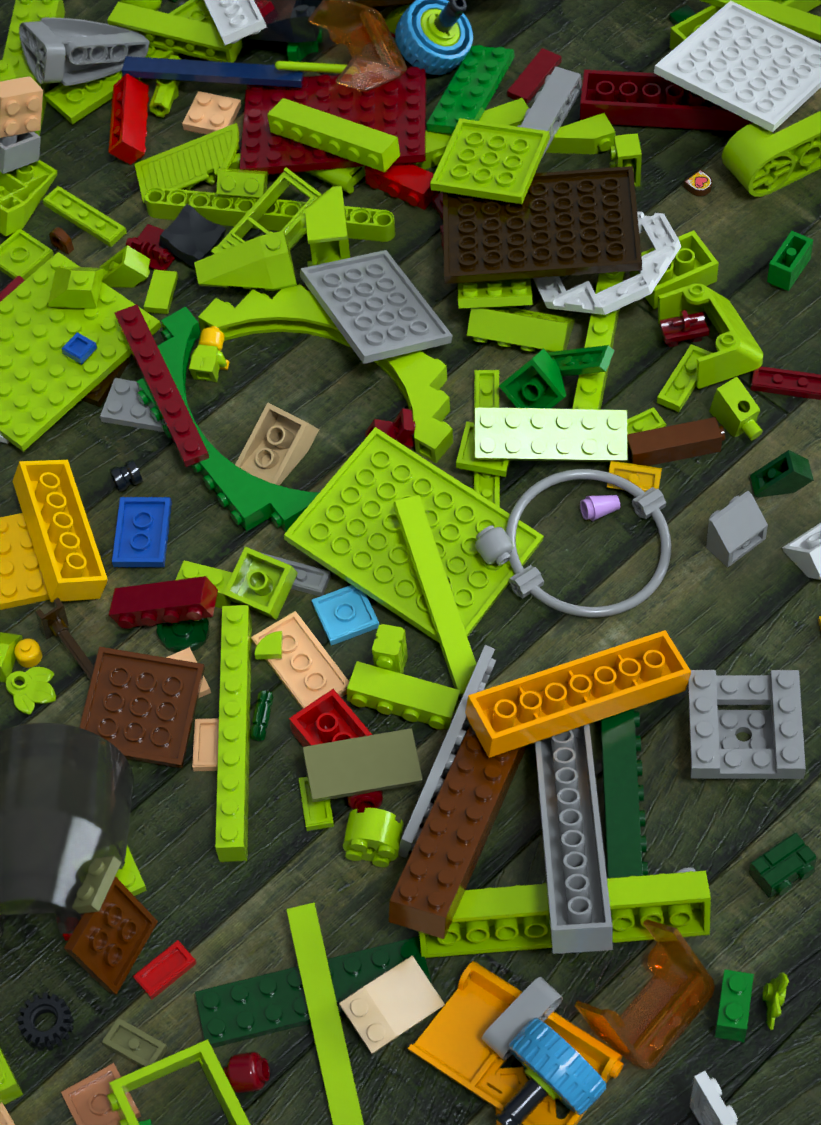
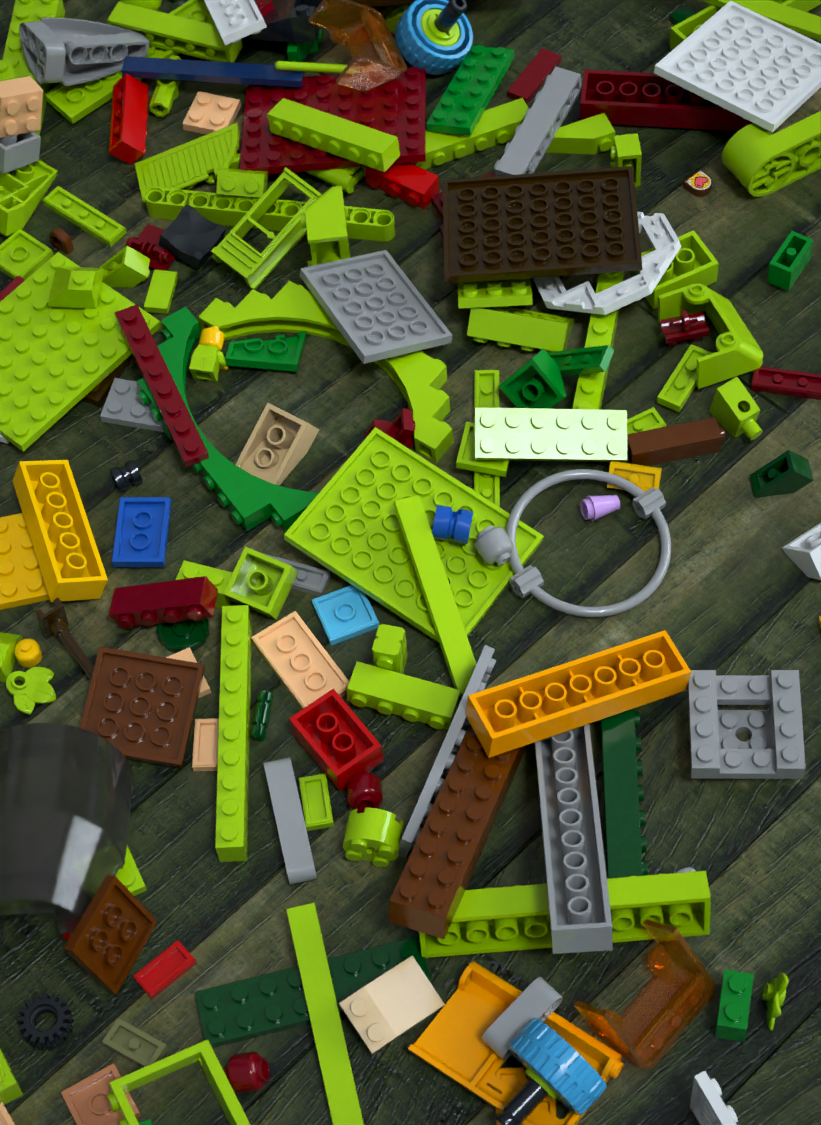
(79, 348): blue tile -> none
(96, 884): olive plate -> none
(252, 264): lime wedge -> none
(270, 646): lime tile -> none
(274, 354): none -> green wing
(290, 821): none -> light grey beam
(362, 765): olive tile -> none
(452, 524): none -> blue wheel
(490, 161): lime plate -> none
(736, 529): light grey slope -> none
(783, 865): dark green brick -> none

